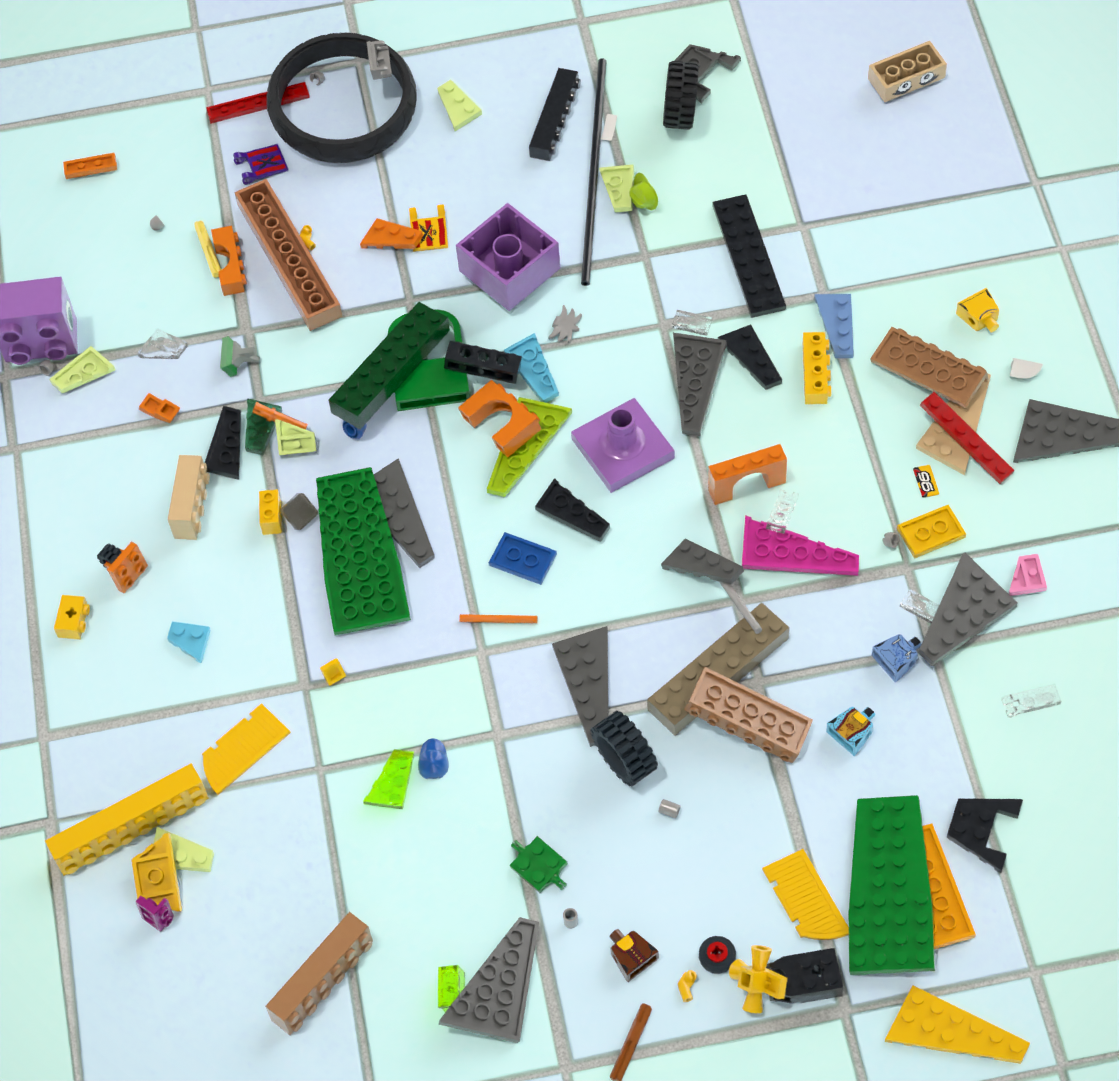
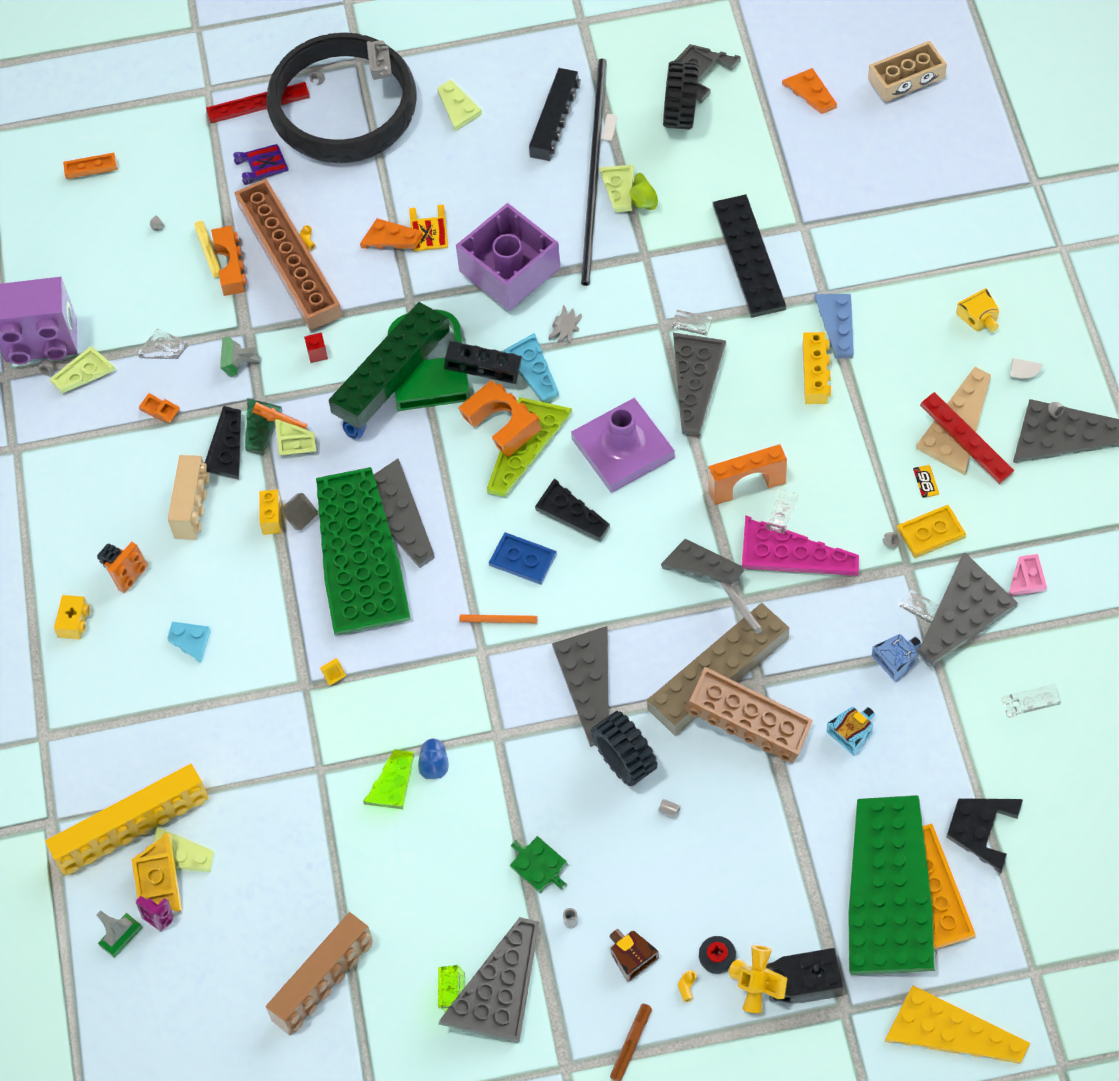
(118, 932): none -> piece
(242, 747): yellow piece -> none
(316, 347): none -> red brick
(752, 355): black wing -> none
(806, 898): yellow piece -> none
(812, 89): none -> orange wing
(929, 366): medium nougat bracket -> none
(1056, 409): none -> light grey hinge

